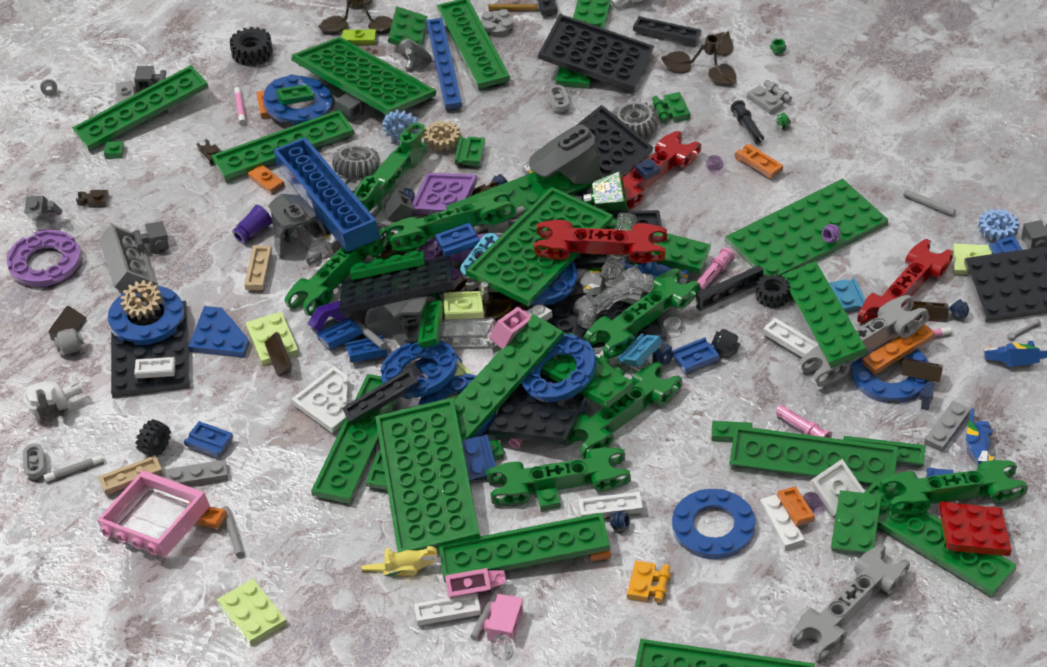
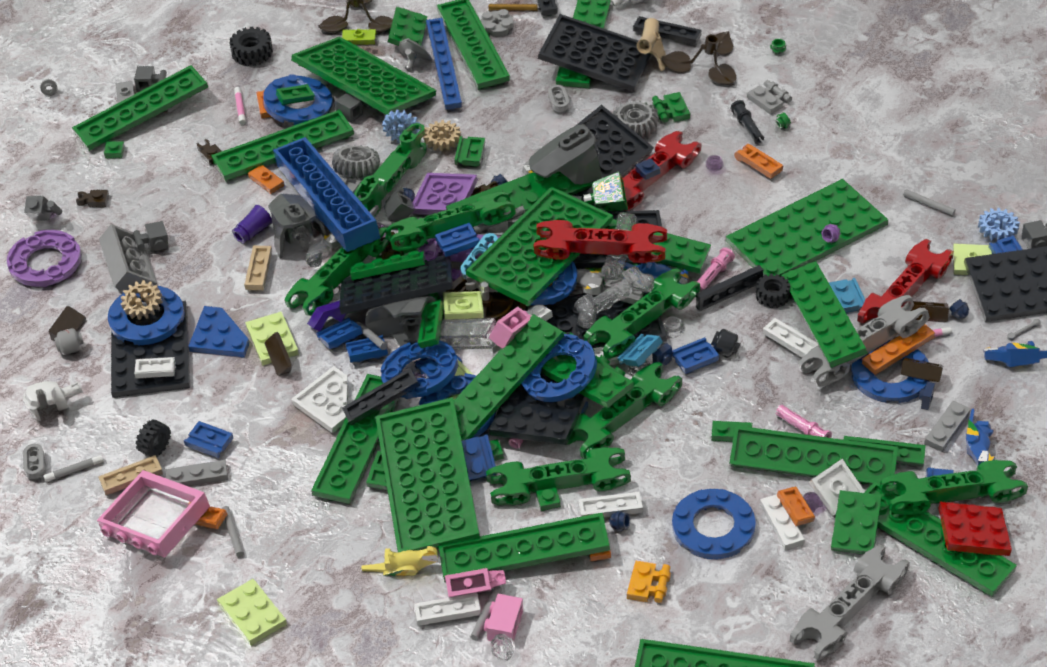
(651, 38): none -> tan pin

